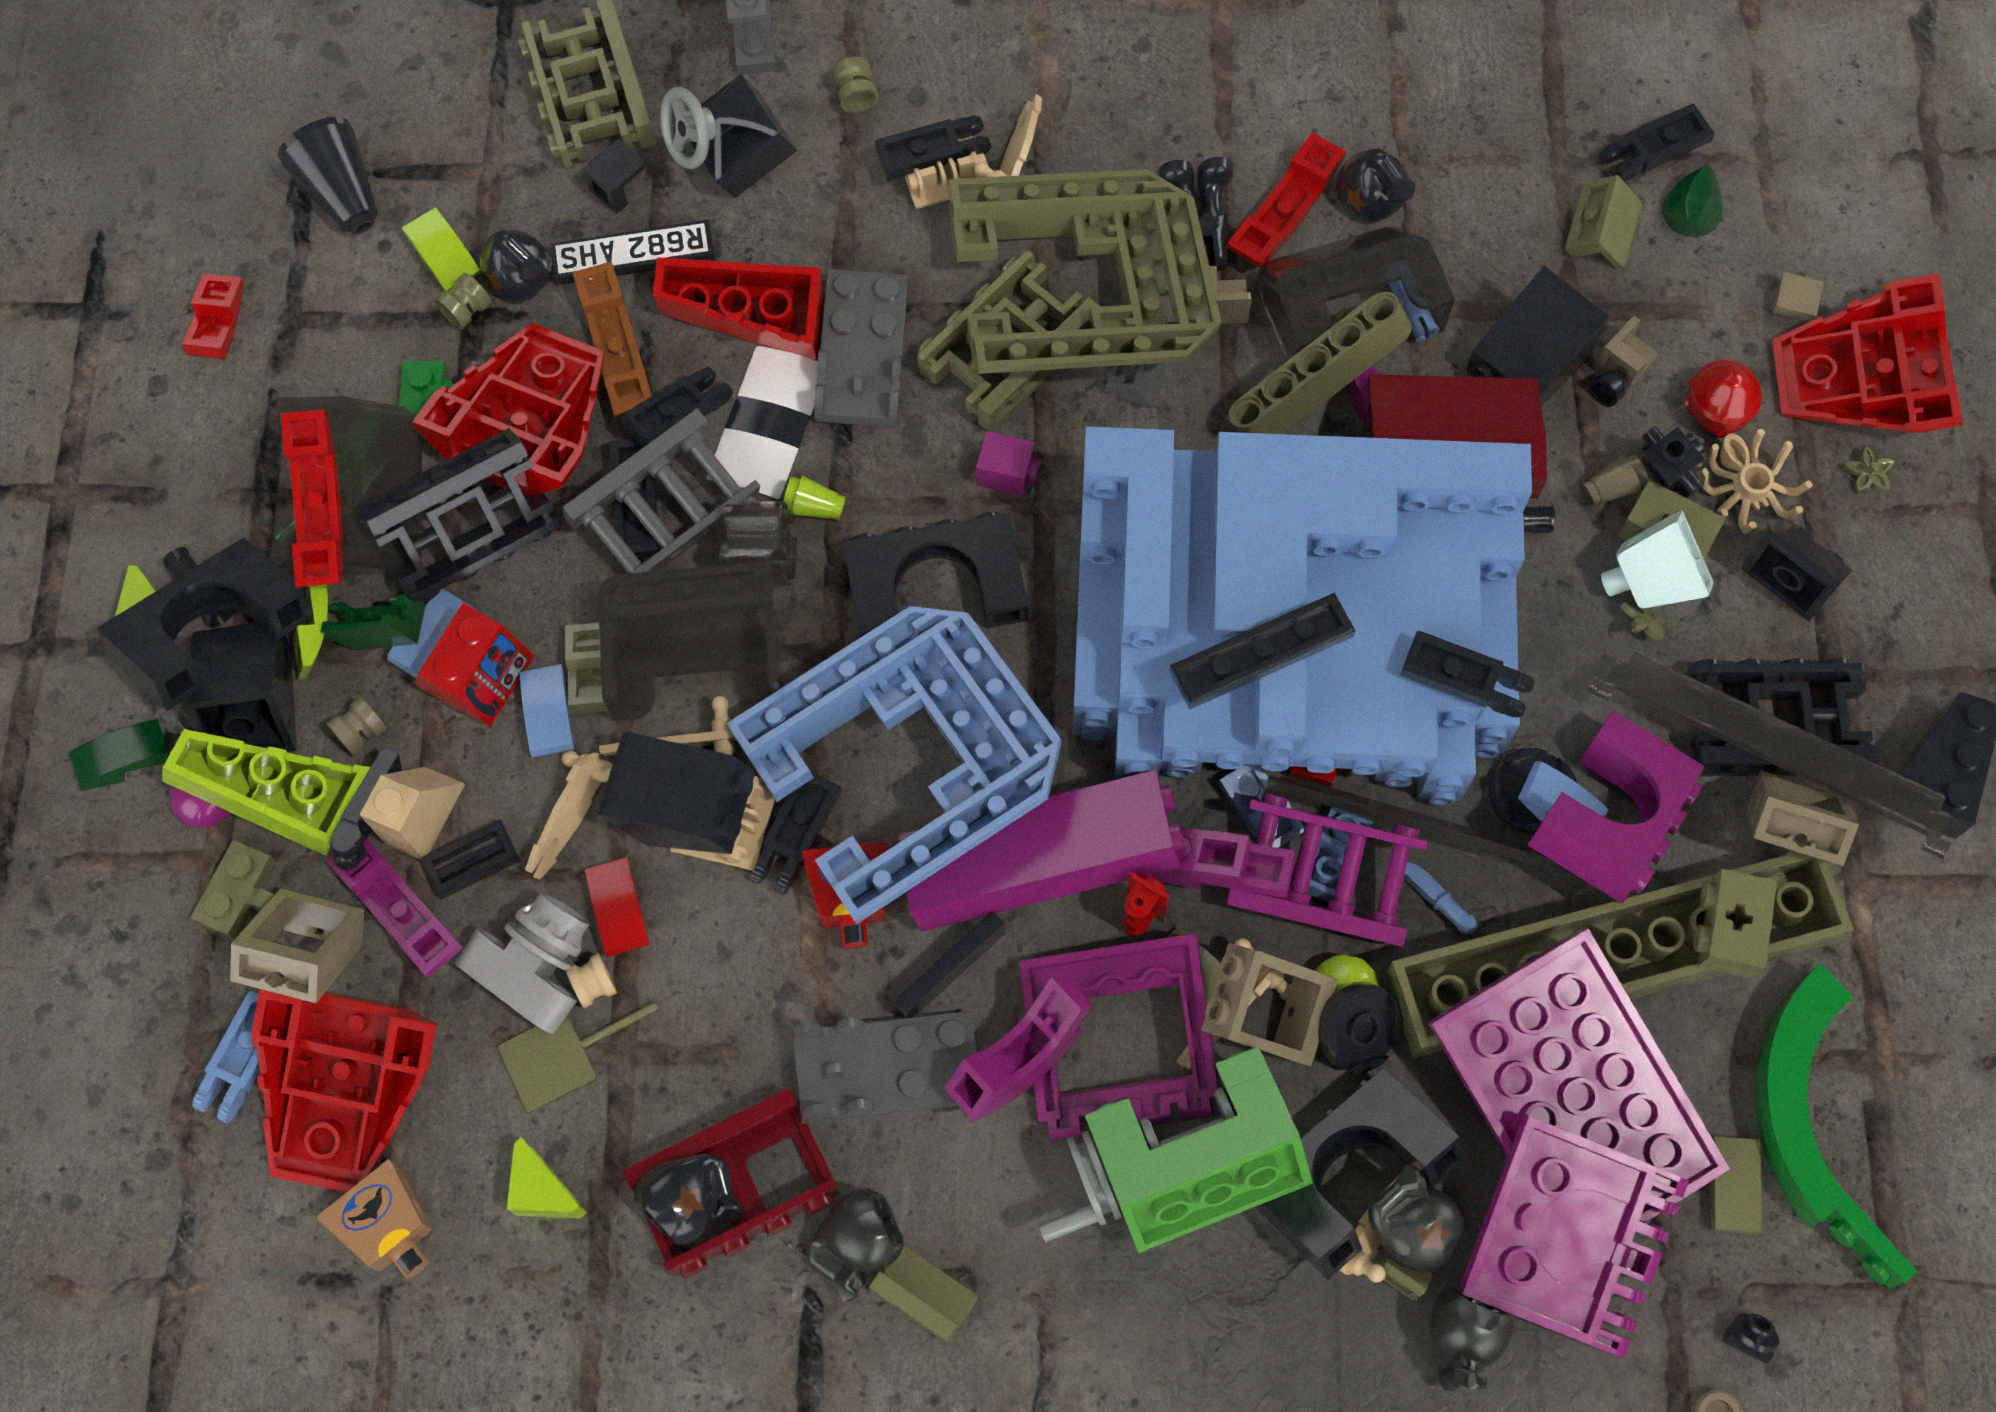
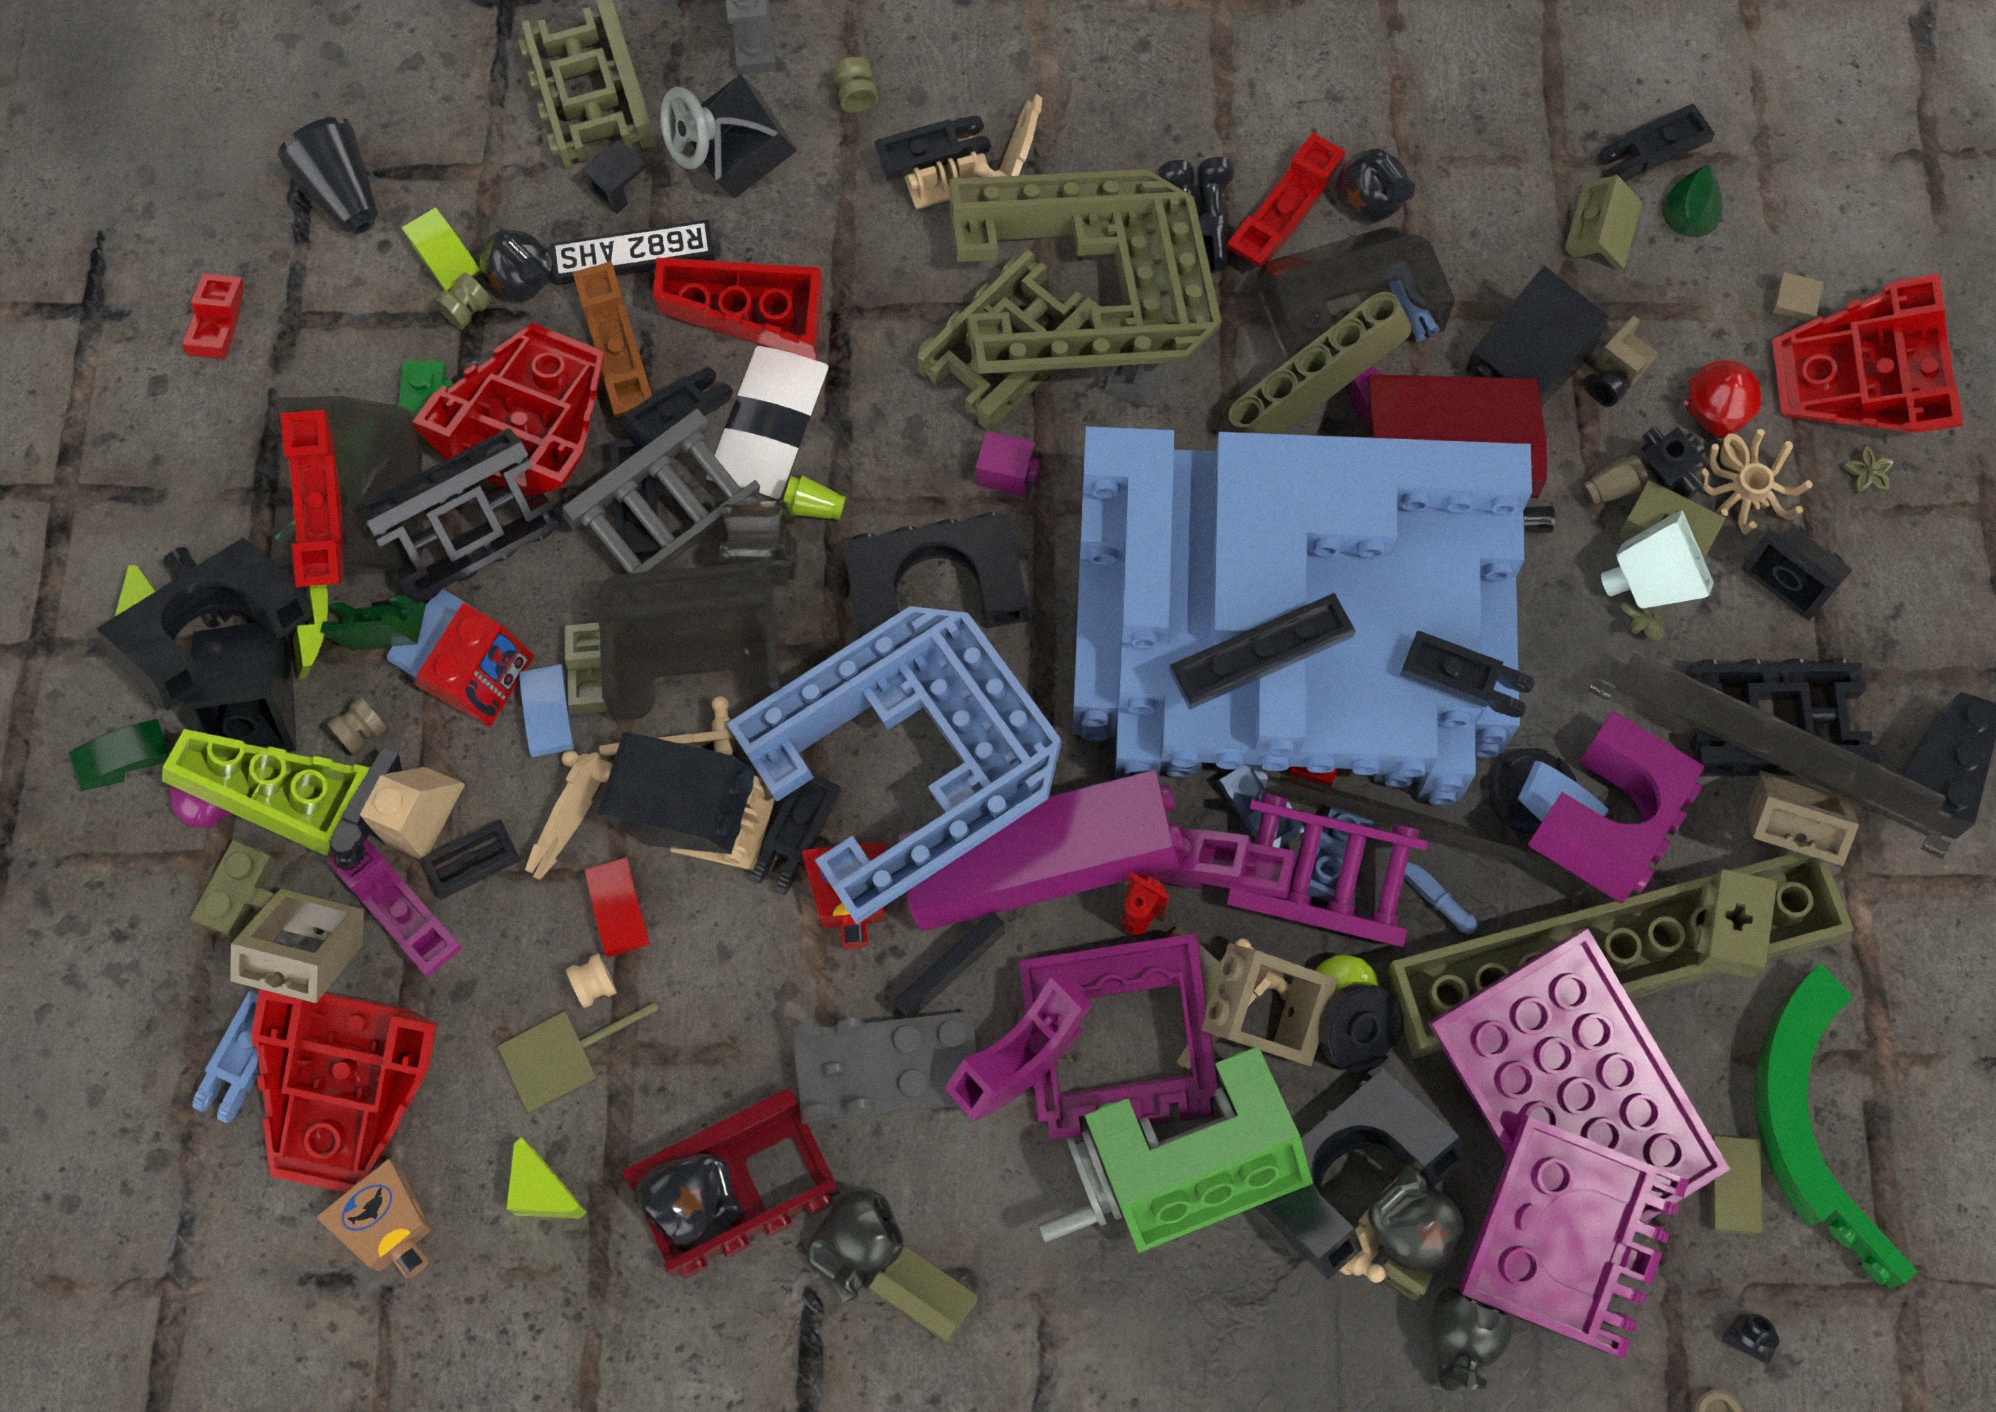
(523, 968): light grey beam -> none
(861, 348): dark grey hinge -> none
(1232, 299): dark tan panel -> none

